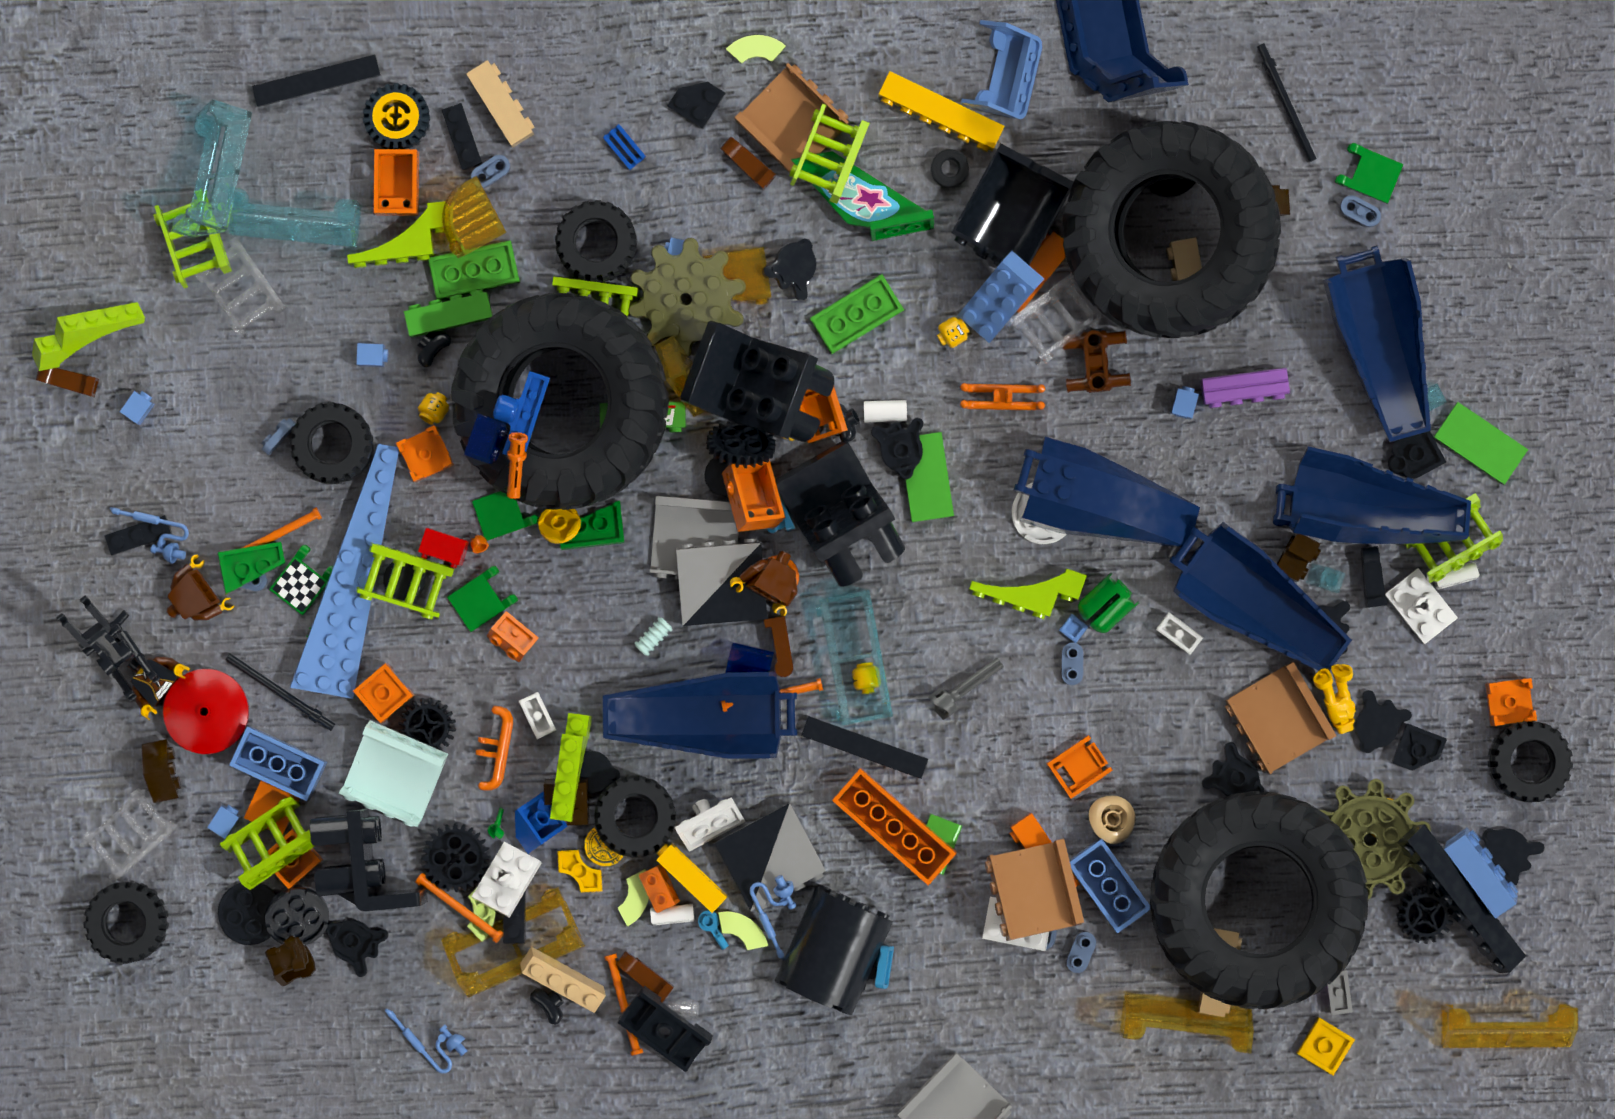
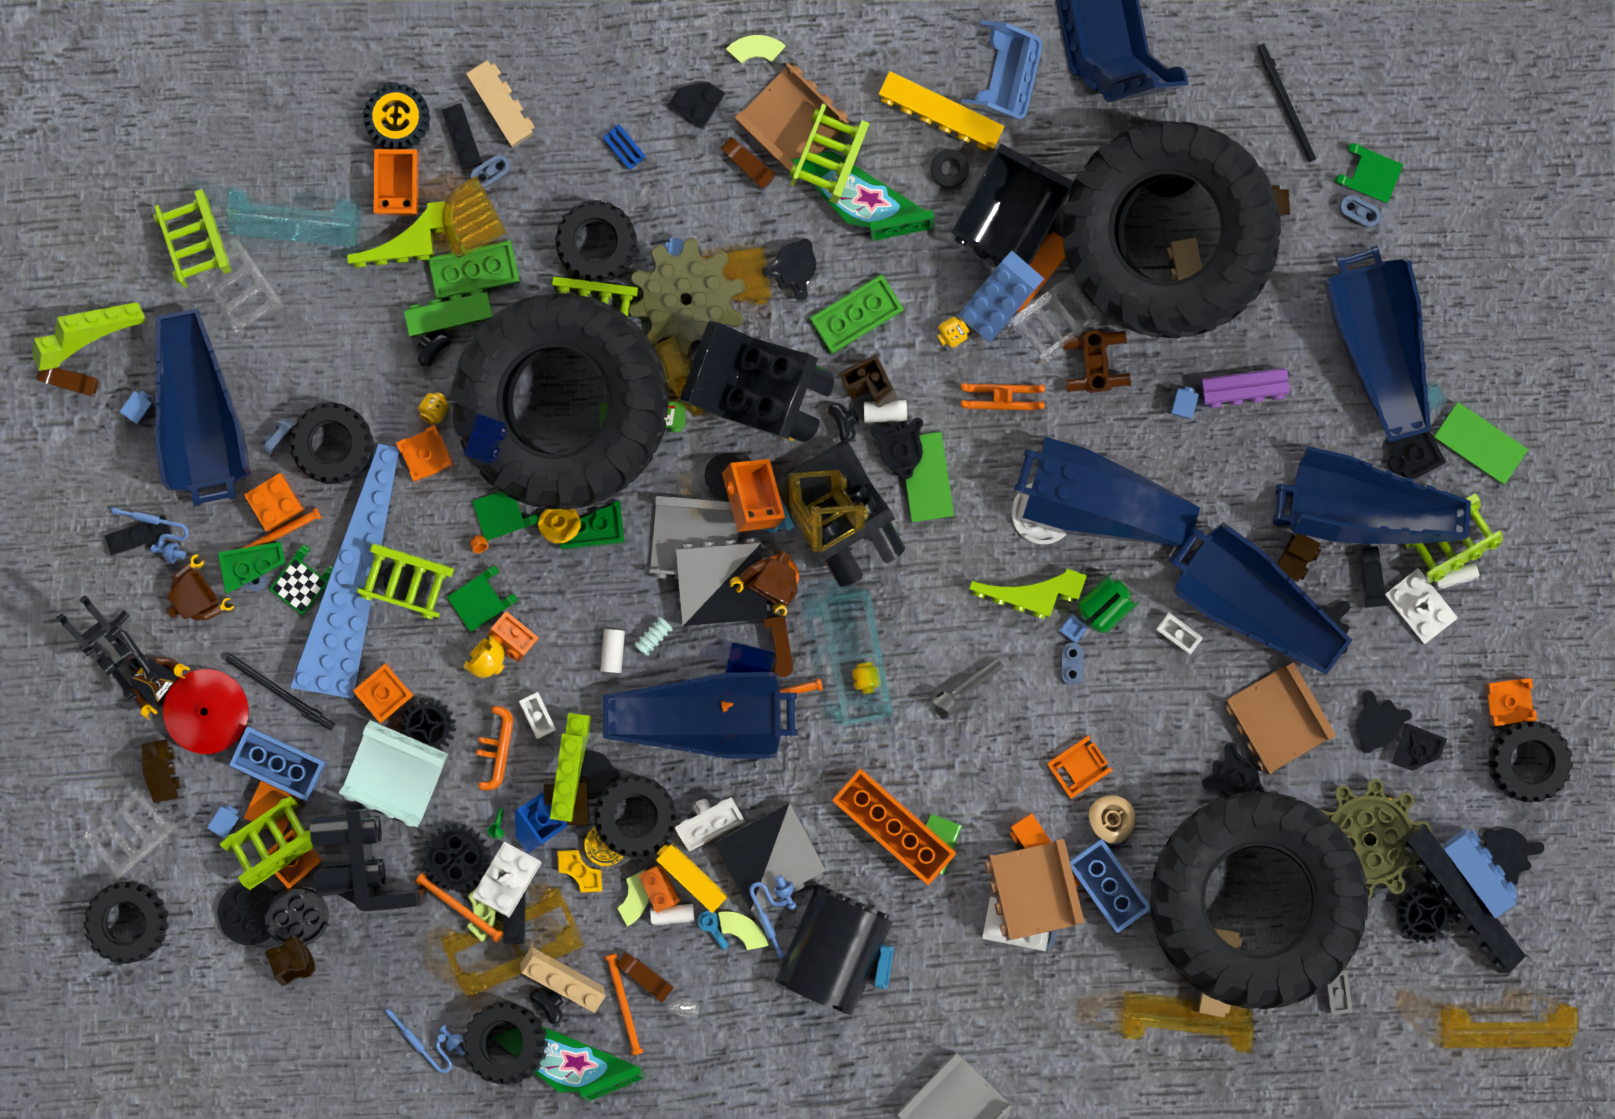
(195, 419): none -> dark blue windscreen
(218, 210): clear light blue windscreen -> none
(274, 502): none -> orange brick
(316, 80): black tile -> none
(354, 942): black tile -> none
(371, 355): medium blue brick -> none
(443, 547): red container -> none
(478, 1035): none -> black tyre
(486, 659): none -> yellow cylinder
(516, 456): orange pin -> none
(522, 412): blue plate -> none
(576, 1066): none -> piece
(612, 651): none -> white brick
(648, 1014): black piece -> none
(740, 445): black gear -> none
(811, 524): none -> clear yellow windscreen
(826, 410): orange container -> none
(864, 747): black tile -> none
(866, 377): none -> dark brown brick
(1081, 952): sand blue plate -> none
(1325, 1046): yellow tile -> none
(1331, 579): clear light blue plate -> none
(1338, 705): yellow piece -> none

